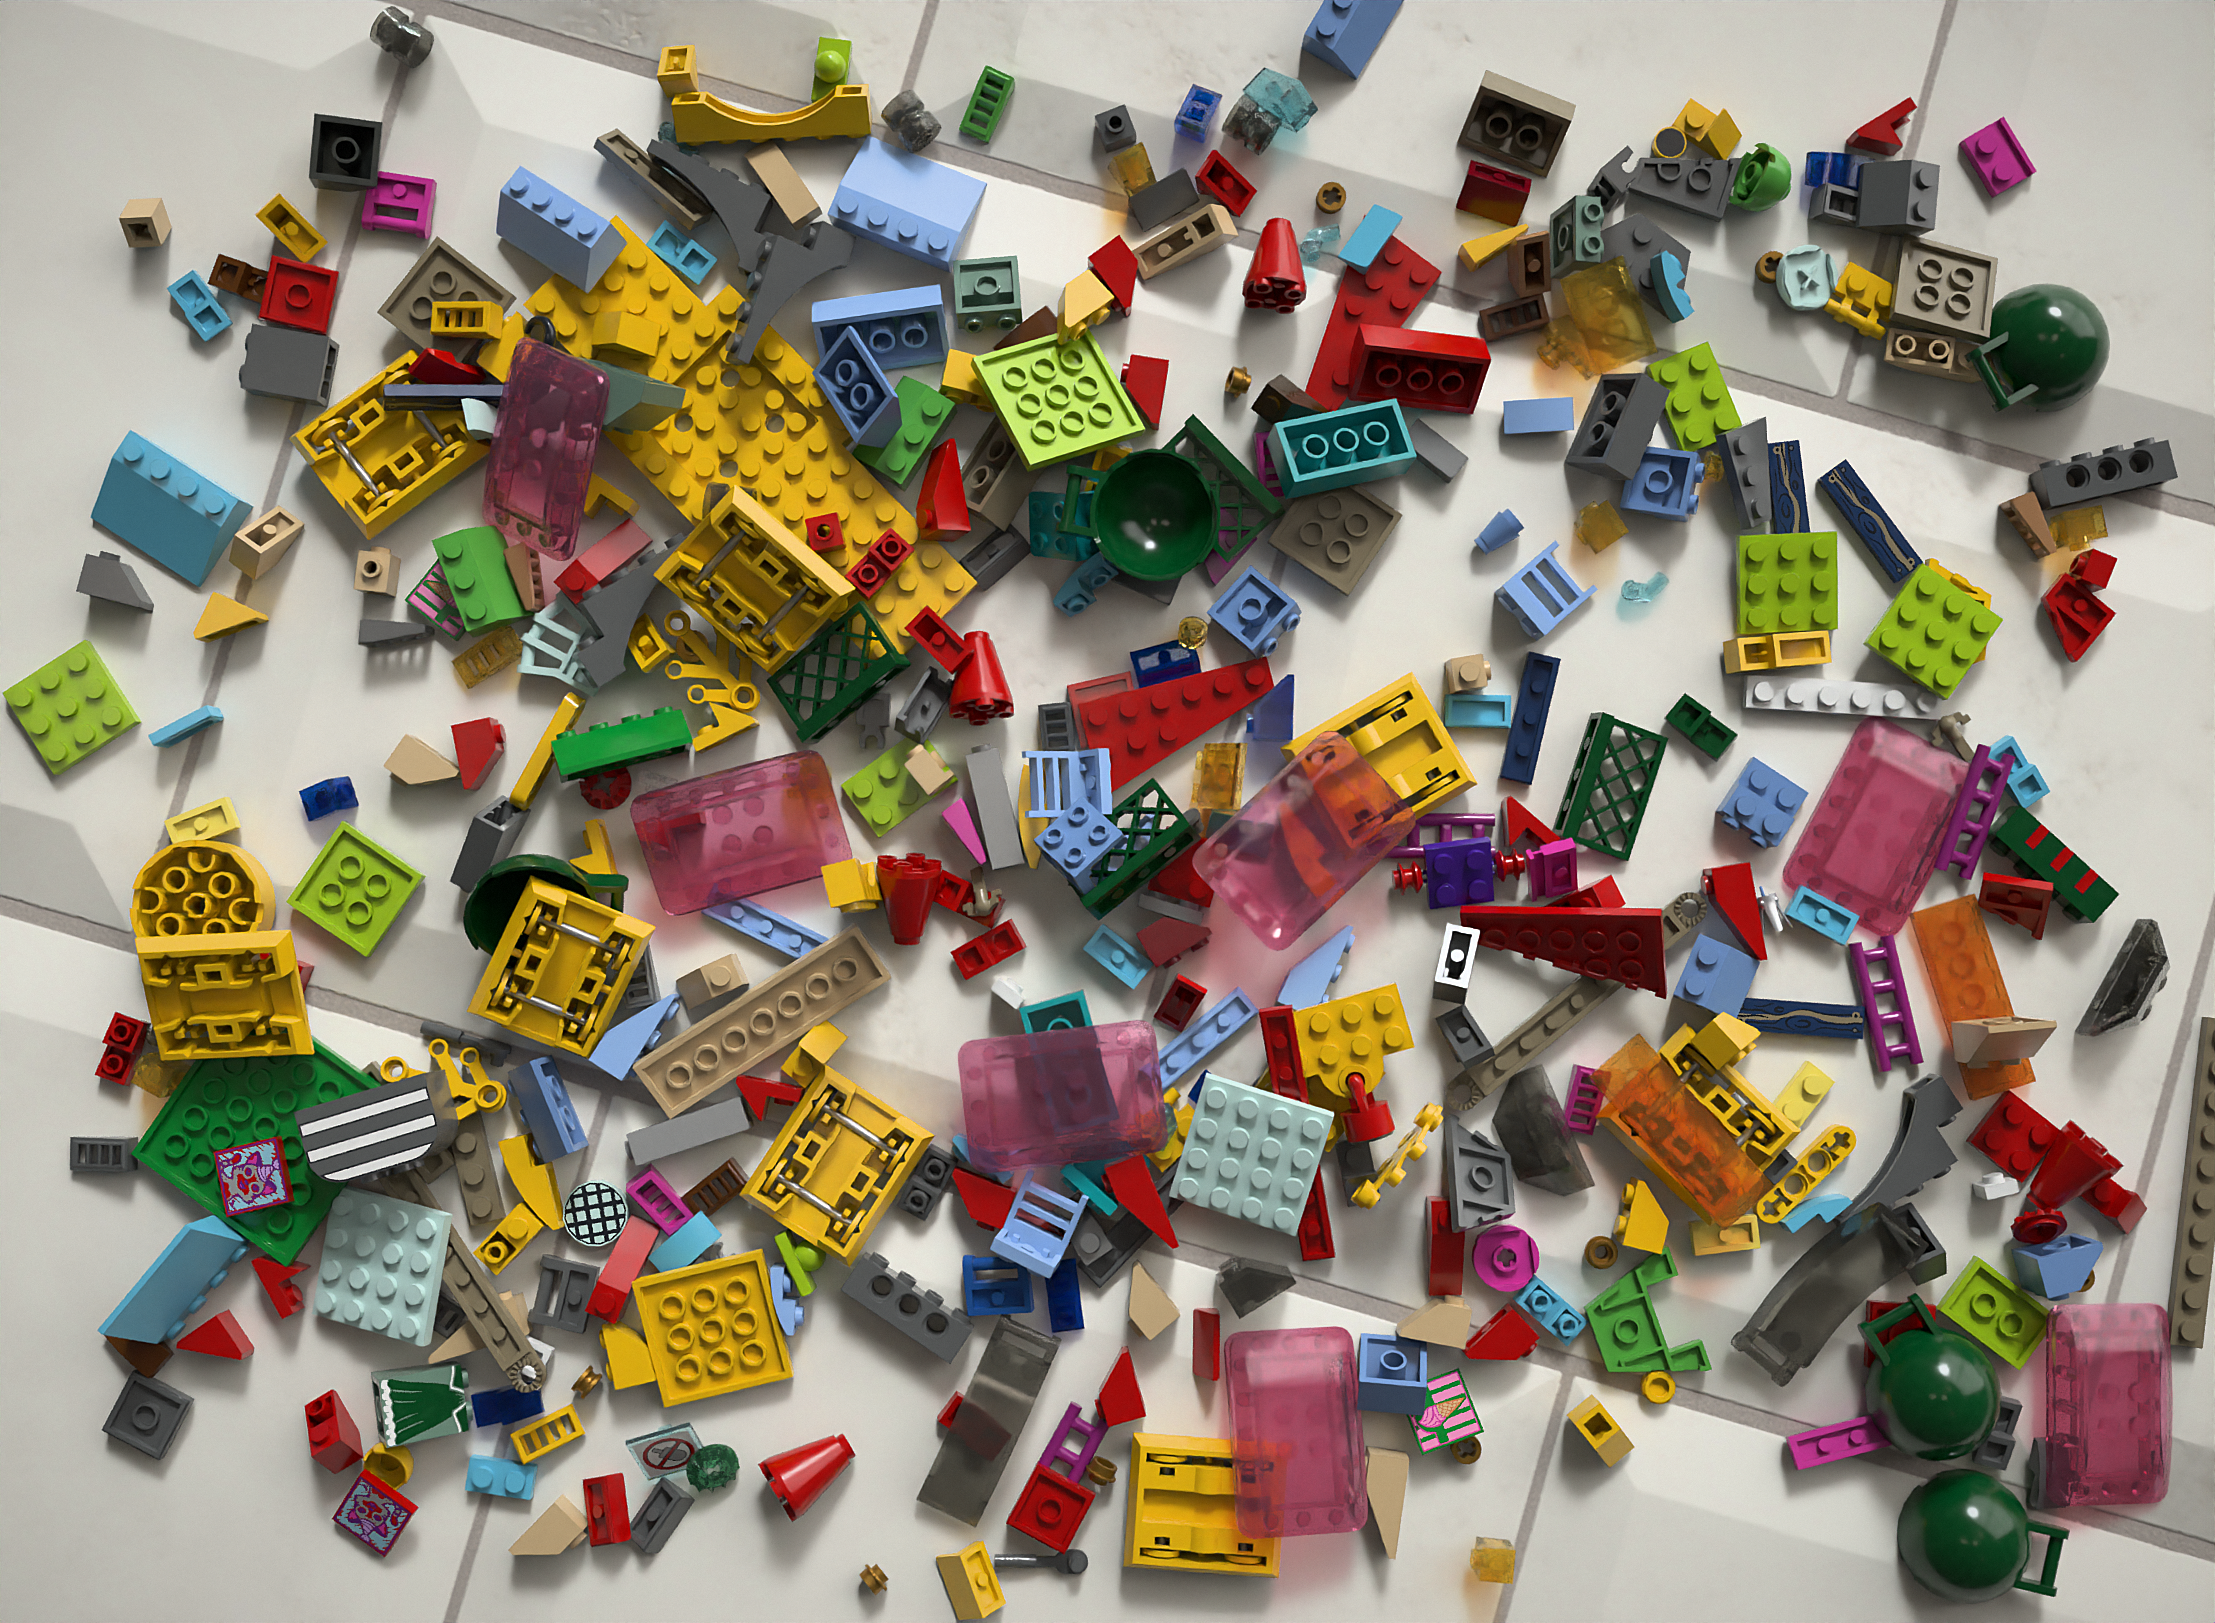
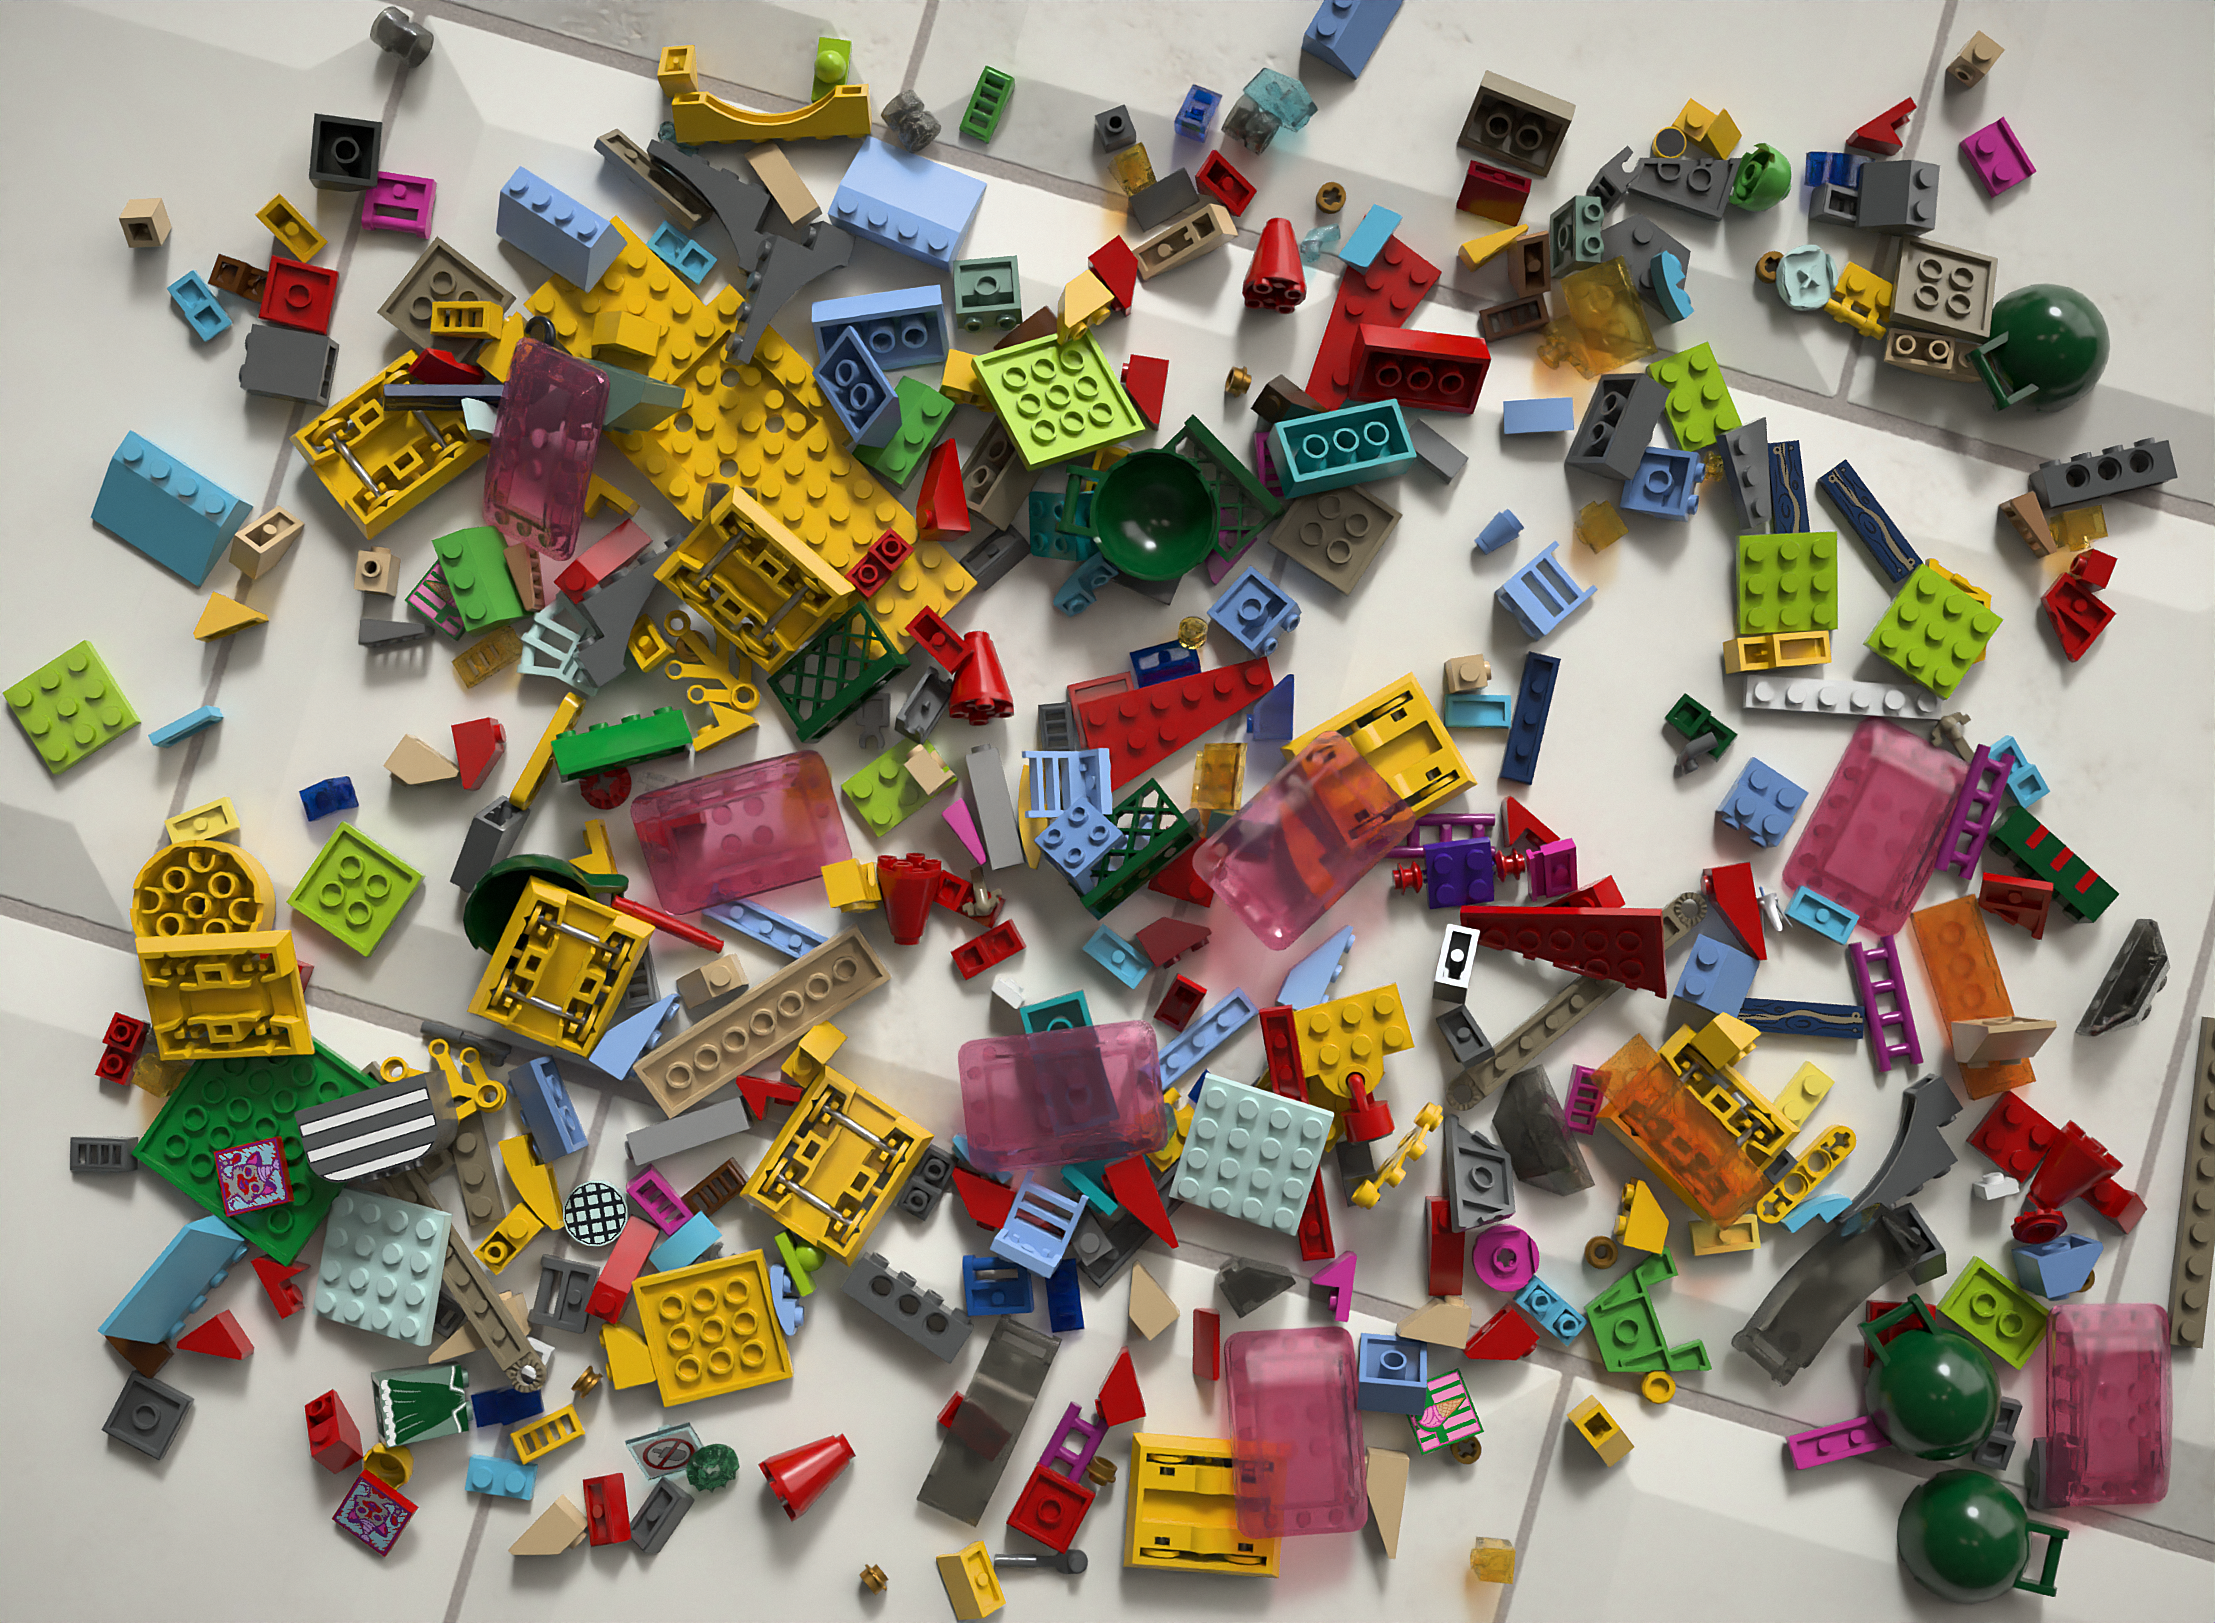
(113, 581): dark grey slope -> none
(668, 924): none -> red piece
(830, 543): red plate -> none
(1184, 911): dark grey plate -> none
(1340, 1275): none -> dark pink slope
(1587, 770): dark green fence -> none
(1644, 592): clear light blue arm -> none
(1695, 748): none -> dark grey arm
(1975, 59): none -> tan brick

